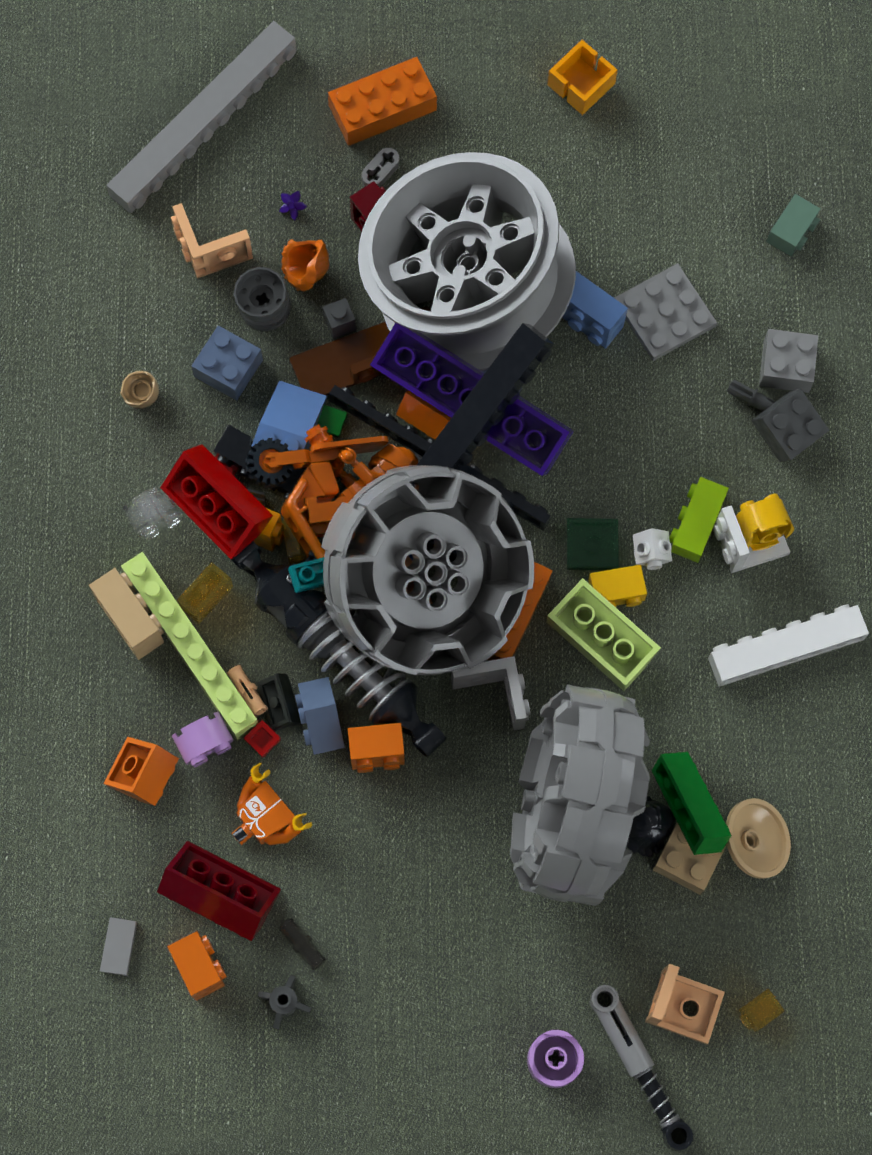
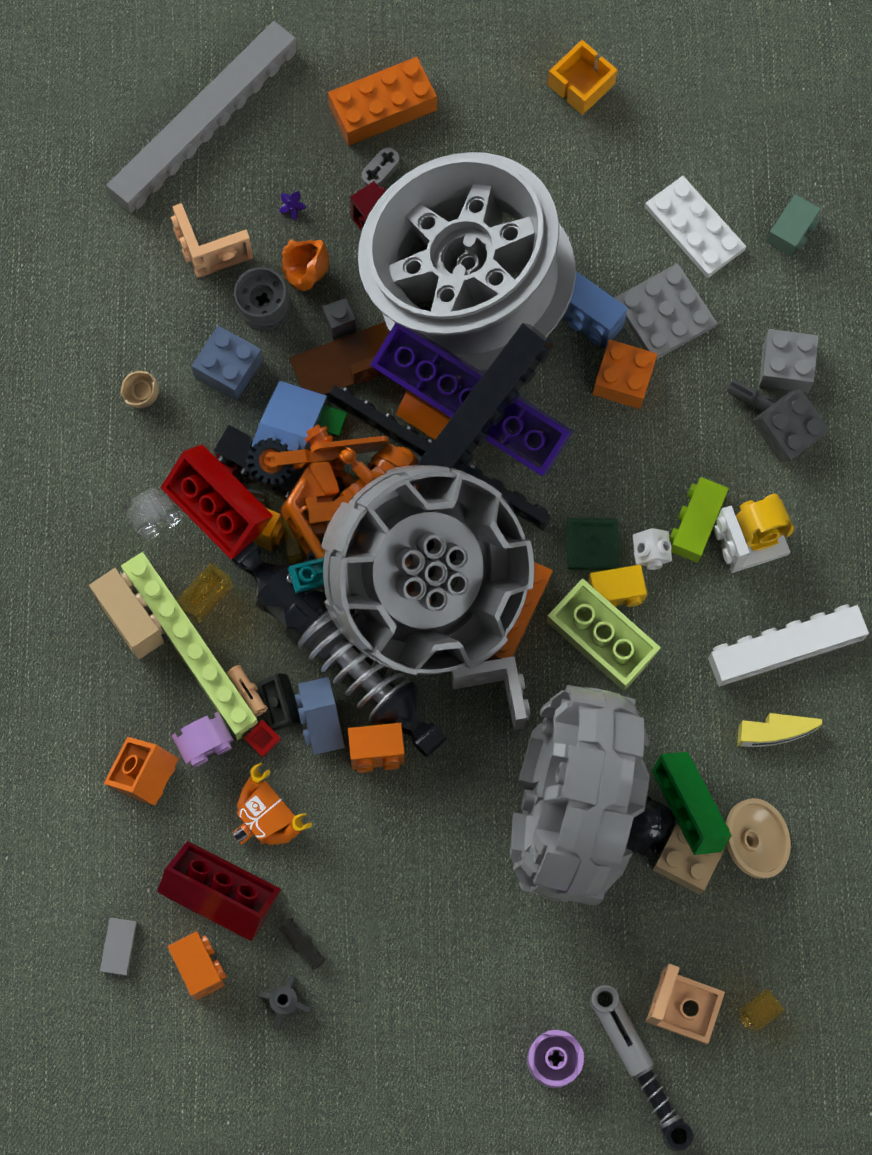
(624, 374): none -> orange brick
(695, 226): none -> white plate
(775, 730): none -> light yellow slope

